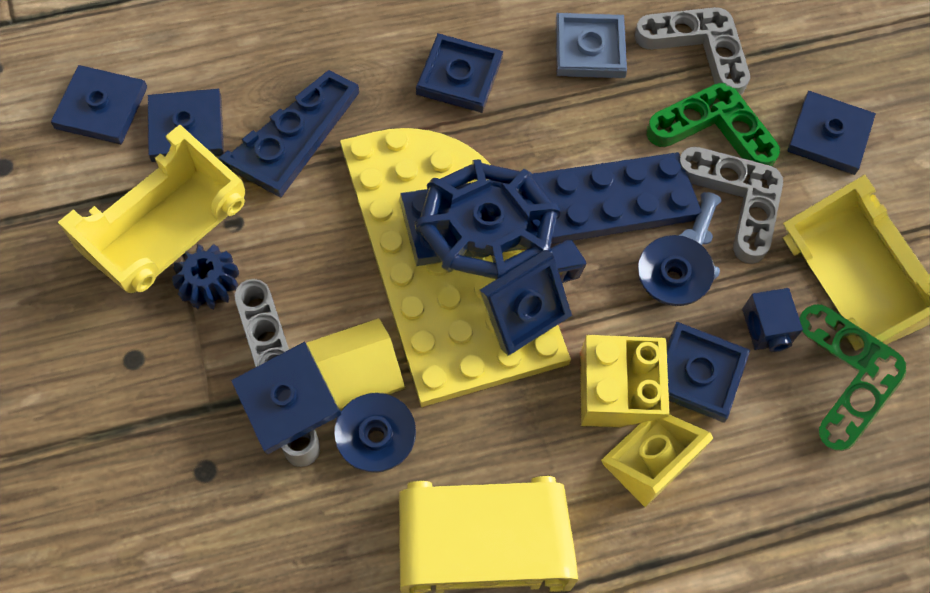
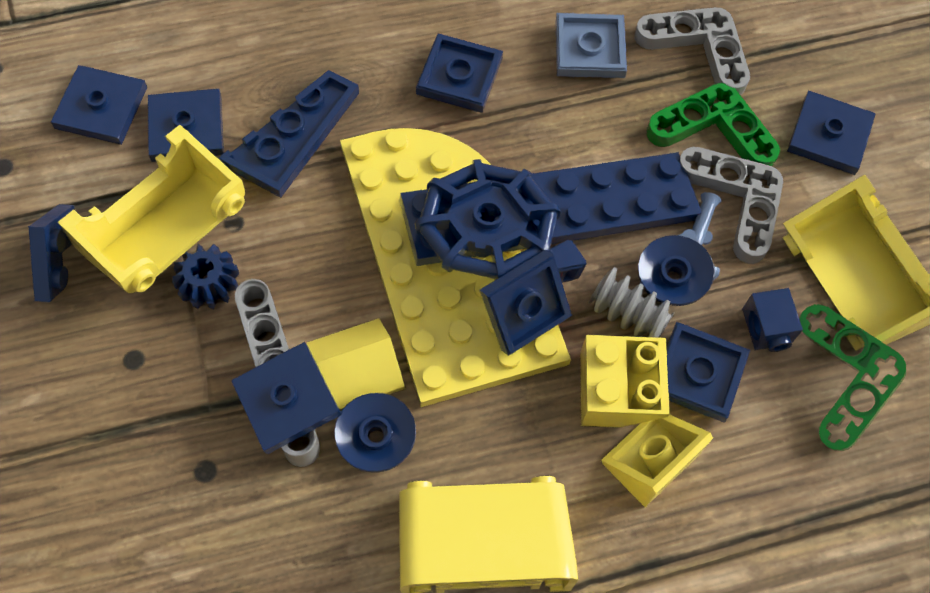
(46, 249): none -> dark blue plate
(631, 306): none -> light grey piece

